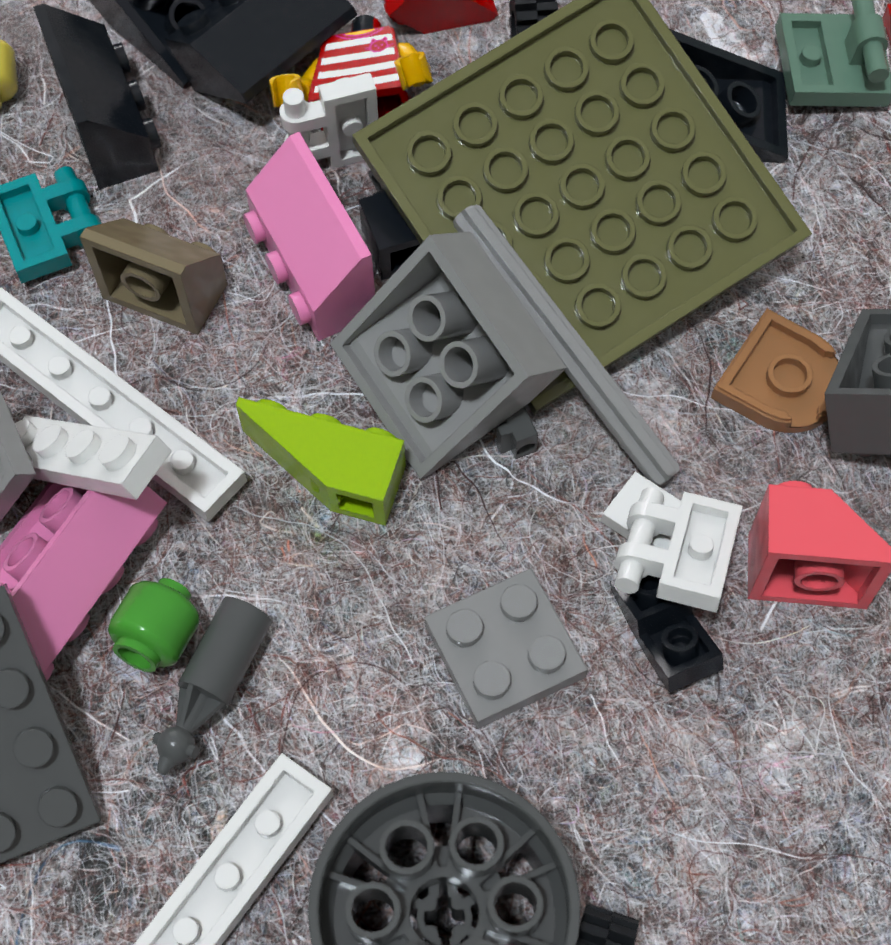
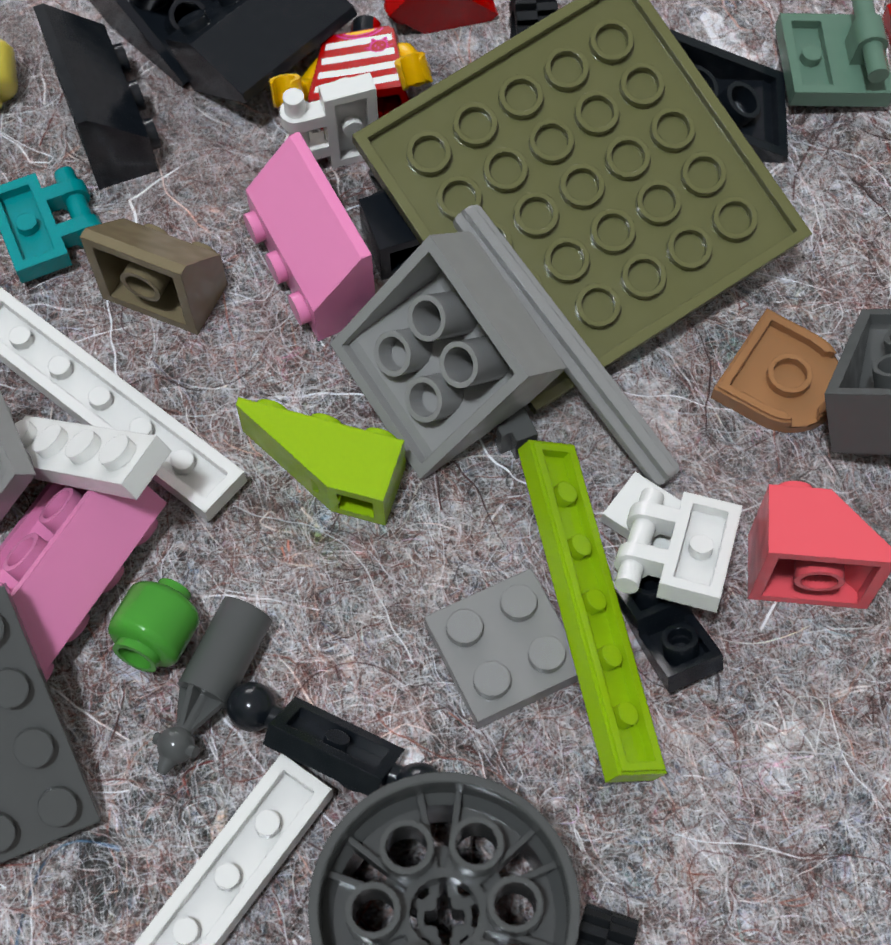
(320, 740): none -> black plate
(591, 614): none -> lime tile

